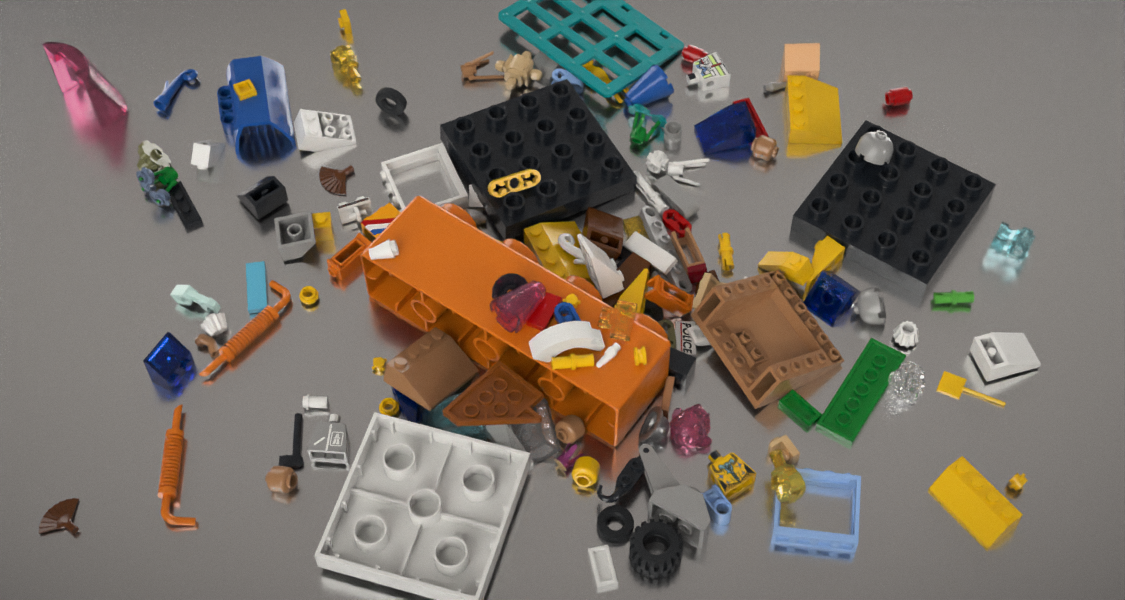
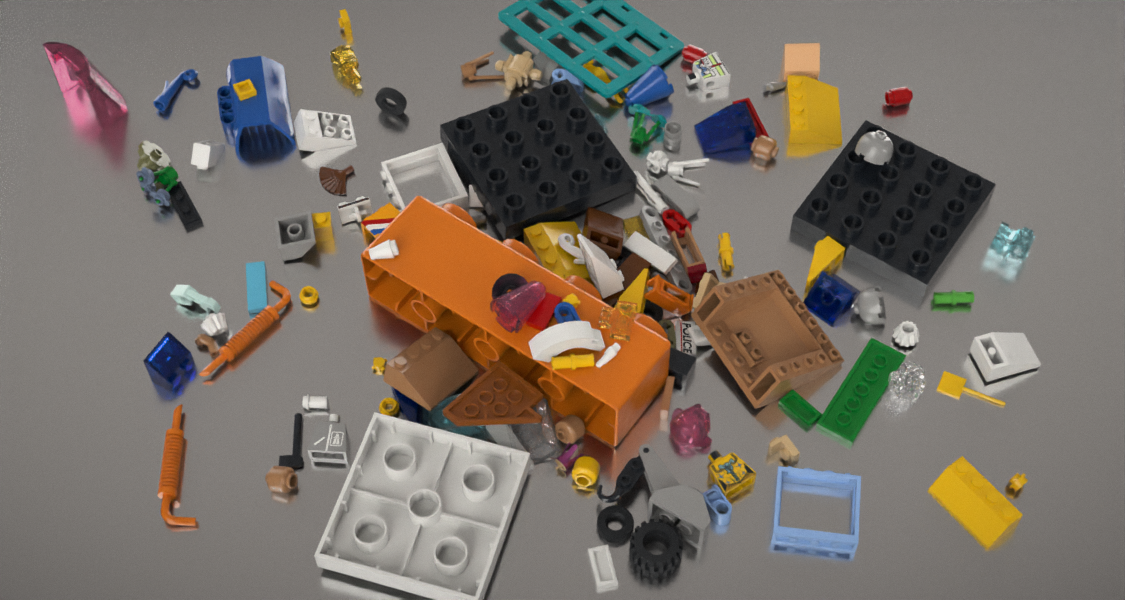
(60, 517): reddish brown hand -> none
(264, 196): black slope -> none
(348, 257): orange window -> none
(525, 174): yellow beam -> none
(640, 356): yellow bush -> none
(655, 426): flat silver hat -> none
(786, 479): clear yellow piece -> none
(791, 264): yellow slope -> none

